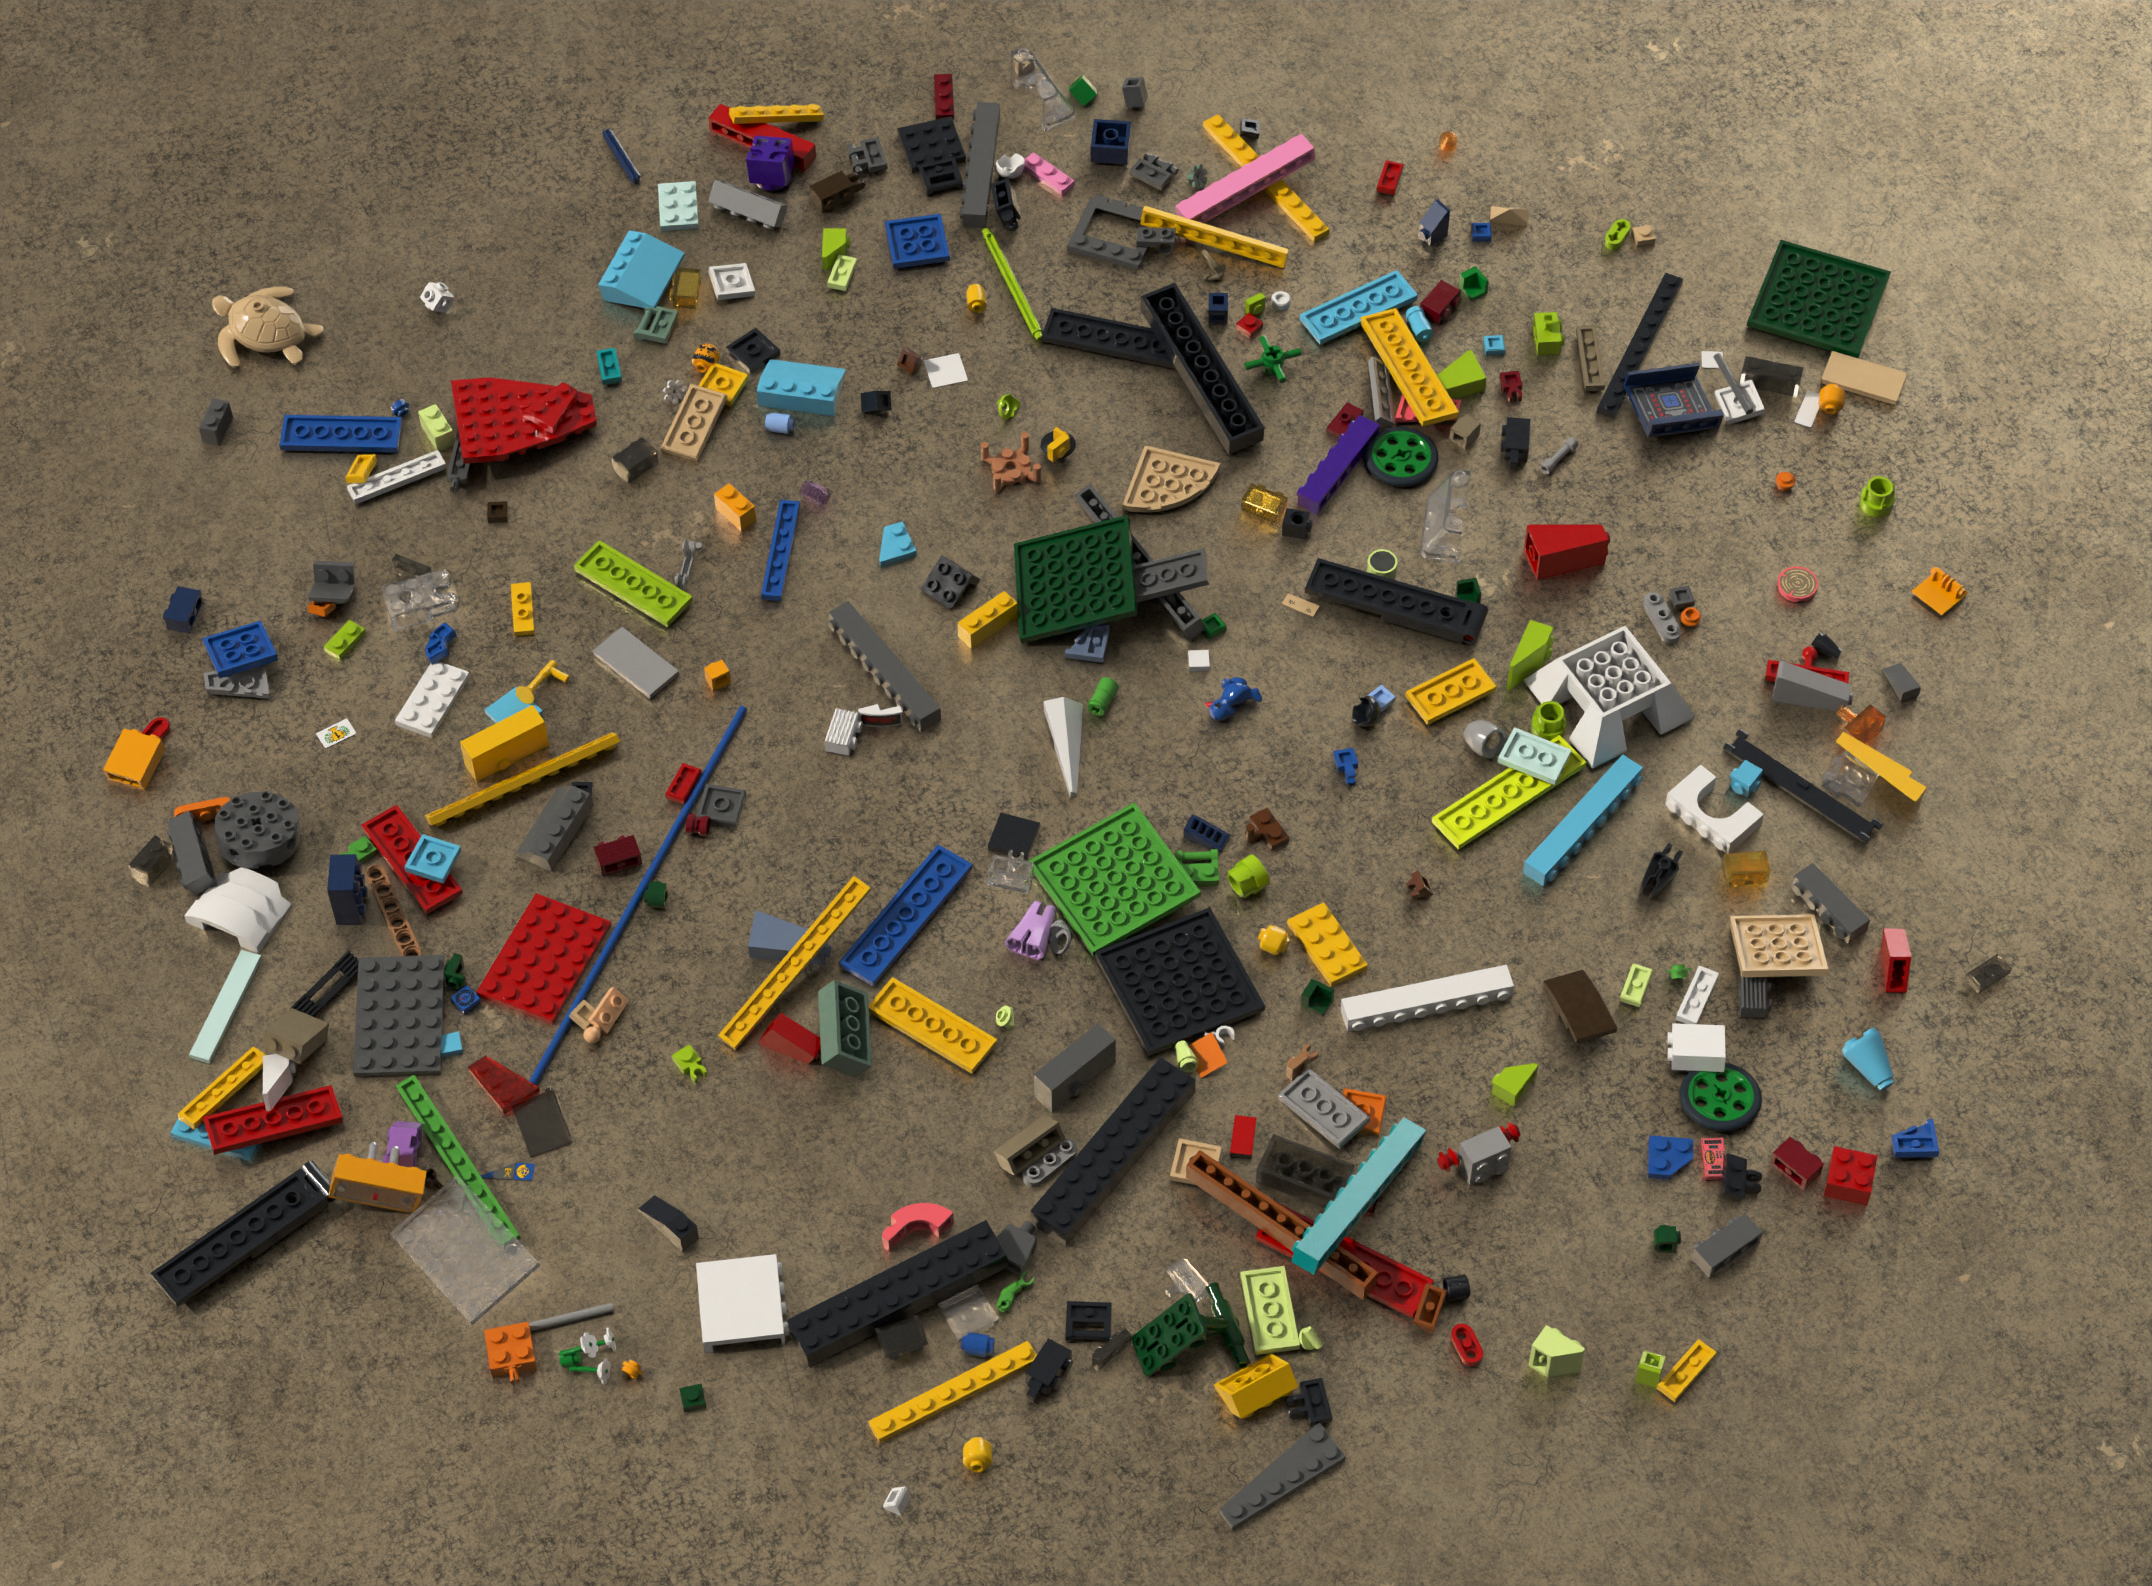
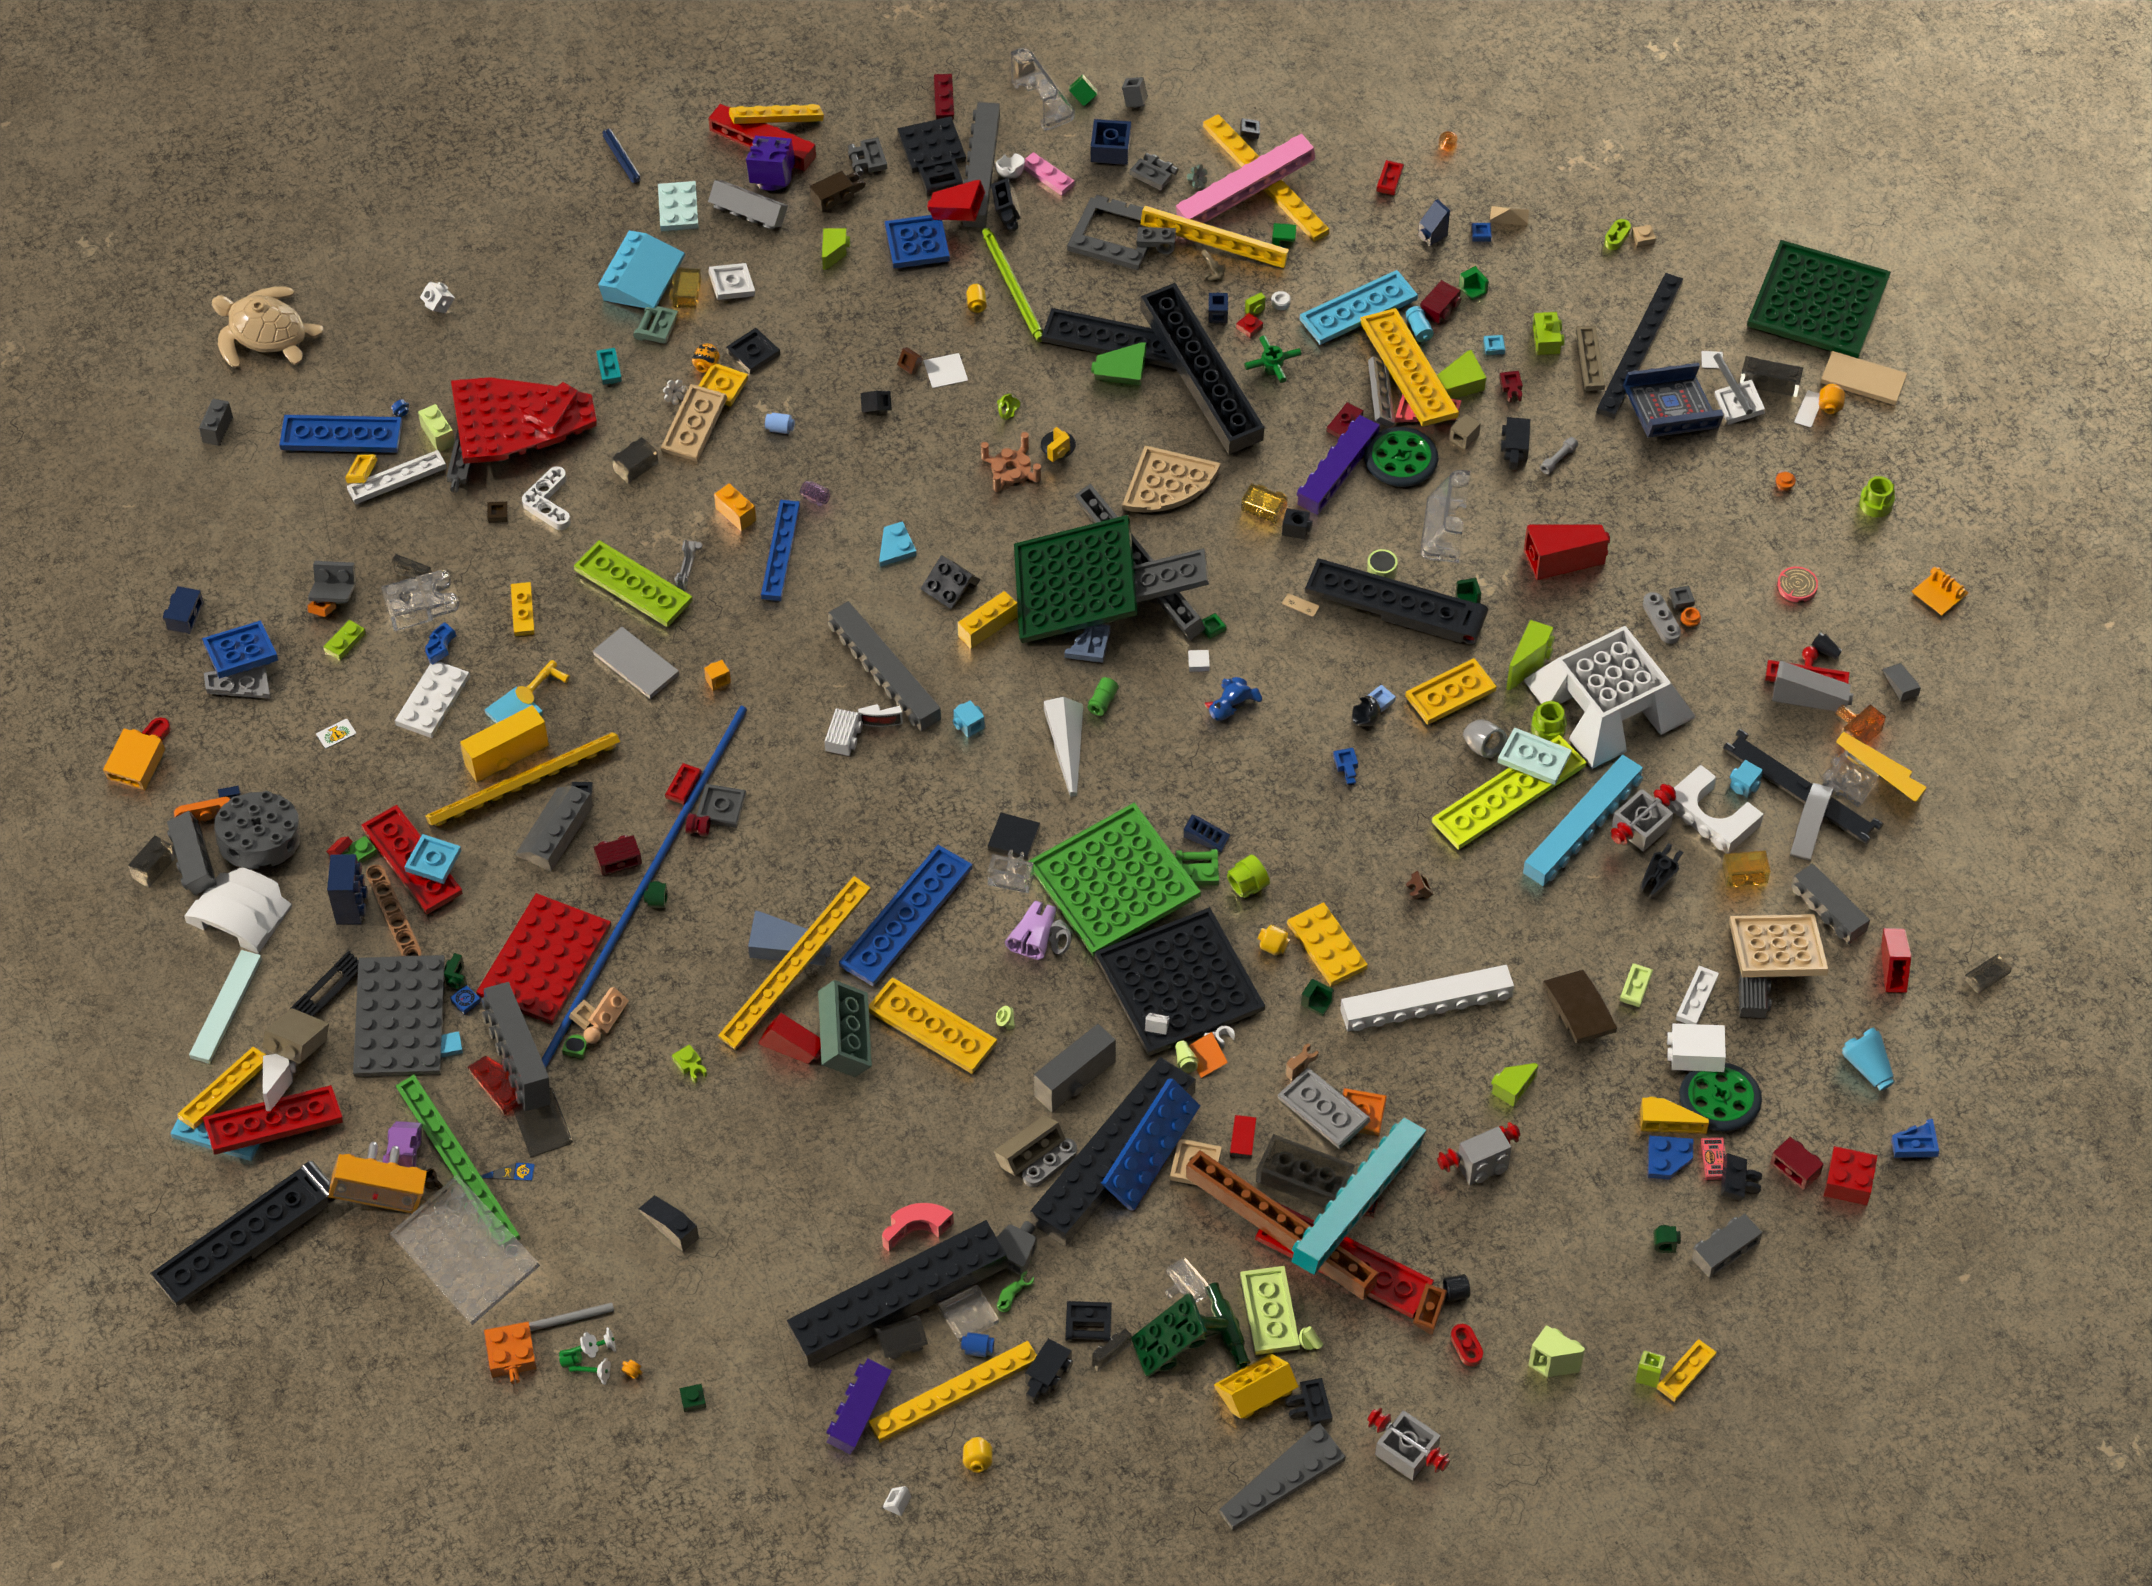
(229, 792): none -> dark blue plate
(339, 846): none -> red tile
(516, 1046): none -> dark grey brick
(542, 501): none -> white beam
(575, 1046): none -> tile
(741, 1300): white panel -> none
(800, 387): medium azure slope -> none
(842, 272): yellowish green plate -> none
(858, 1406): none -> dark purple brick
(957, 202): none -> red slope
(968, 718): none -> medium azure brick
(1121, 365): none -> bright green slope
(1150, 1144): none -> blue plate
(1157, 1023): none -> white slope
(1267, 829): reddish brown plate -> none
(1283, 232): none -> green panel
(1407, 1443): none -> light grey brick
(1644, 818): none -> light grey brick
(1666, 1116): none -> yellow slope
(1678, 971): bright green plate -> none
(1811, 821): none -> light grey slope

